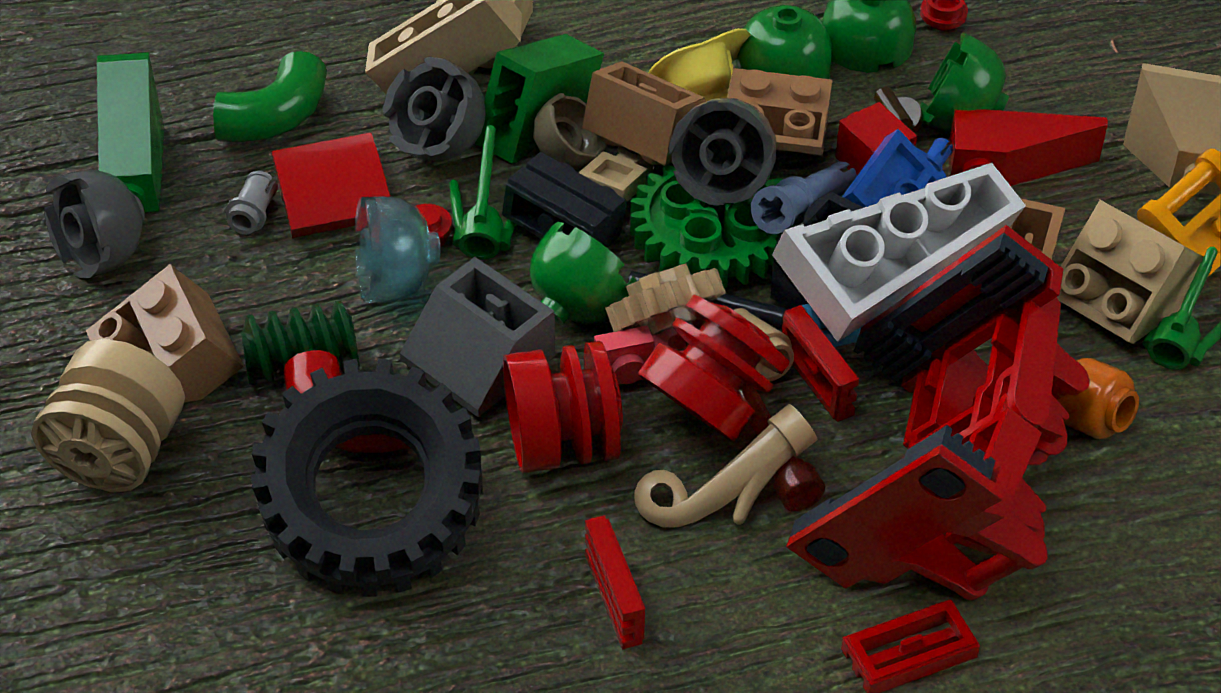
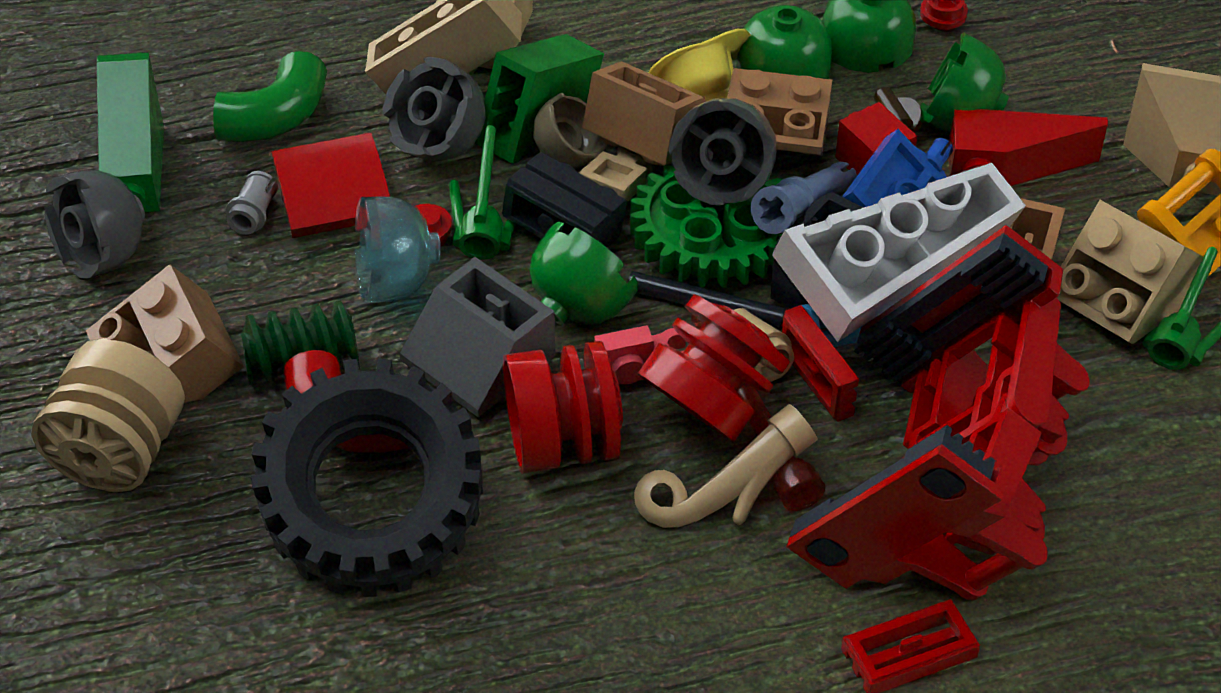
(615, 582): red tile -> none
(662, 298): tan gear -> none
(1106, 405): orange head -> none

